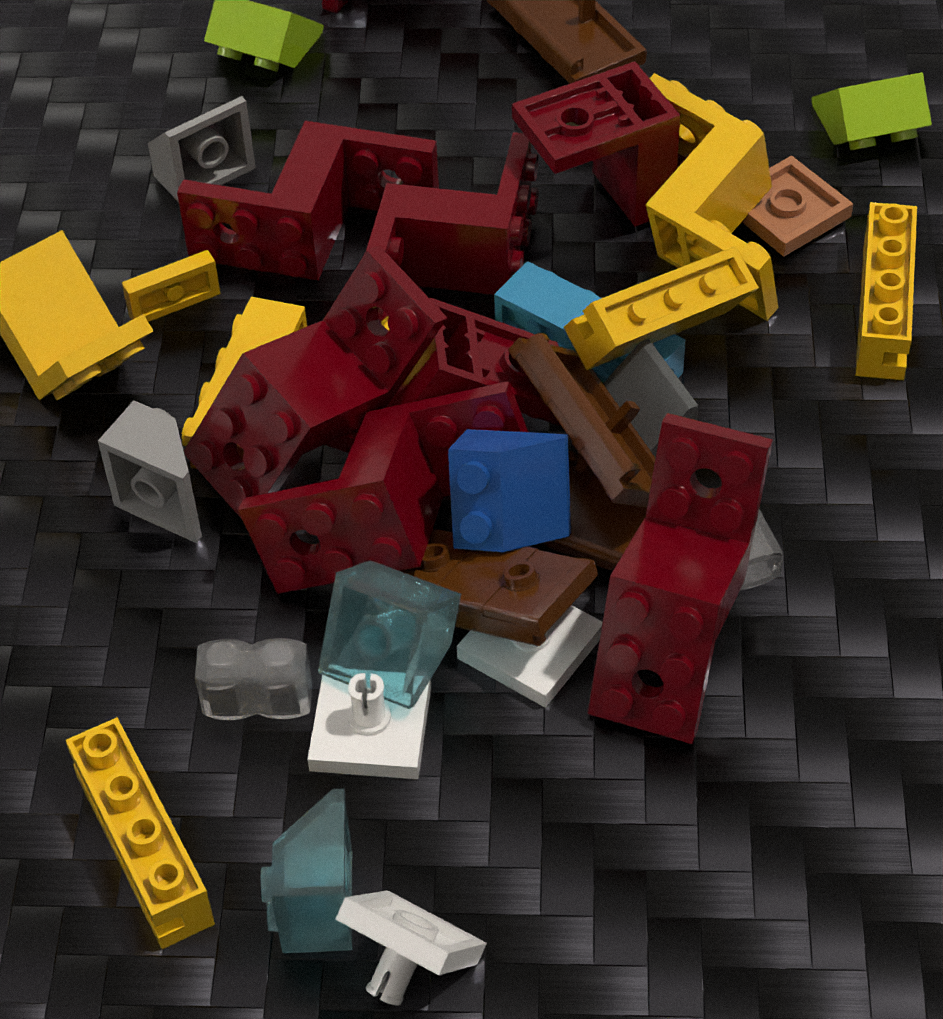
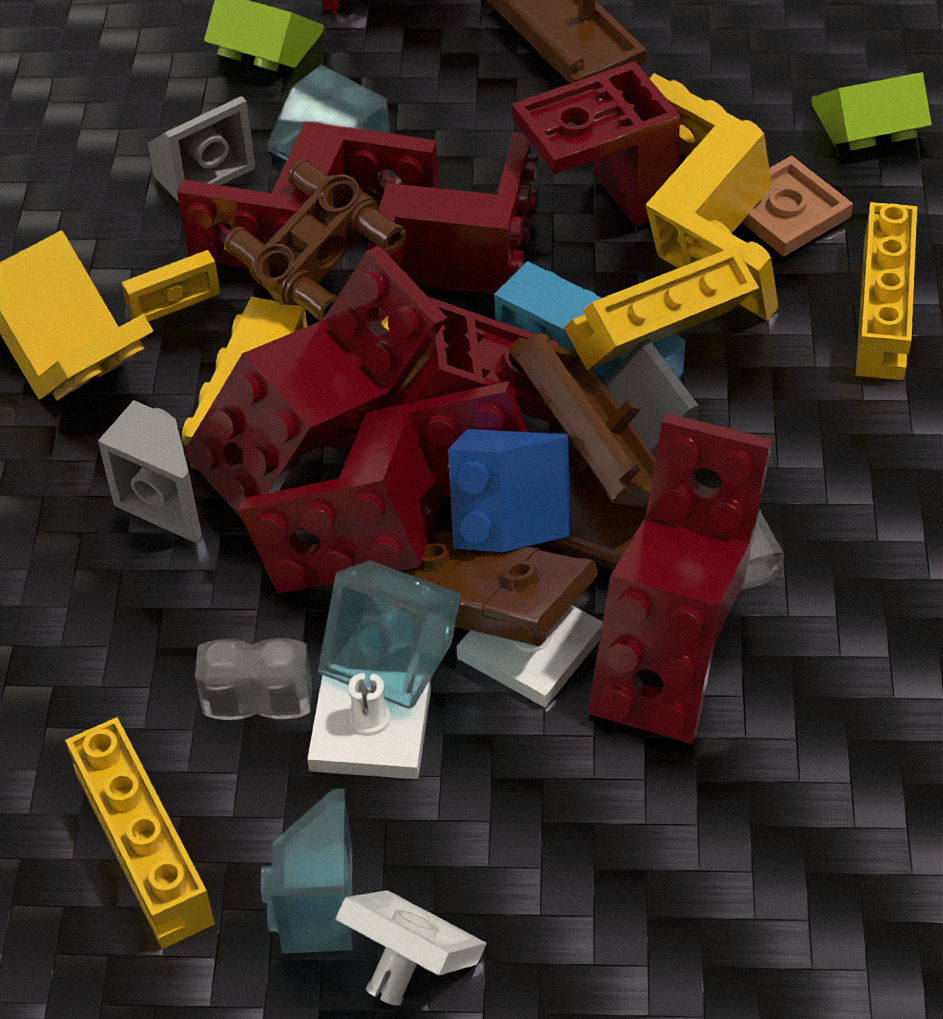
(314, 238): none -> reddish brown piece
(329, 100): none -> clear light blue slope

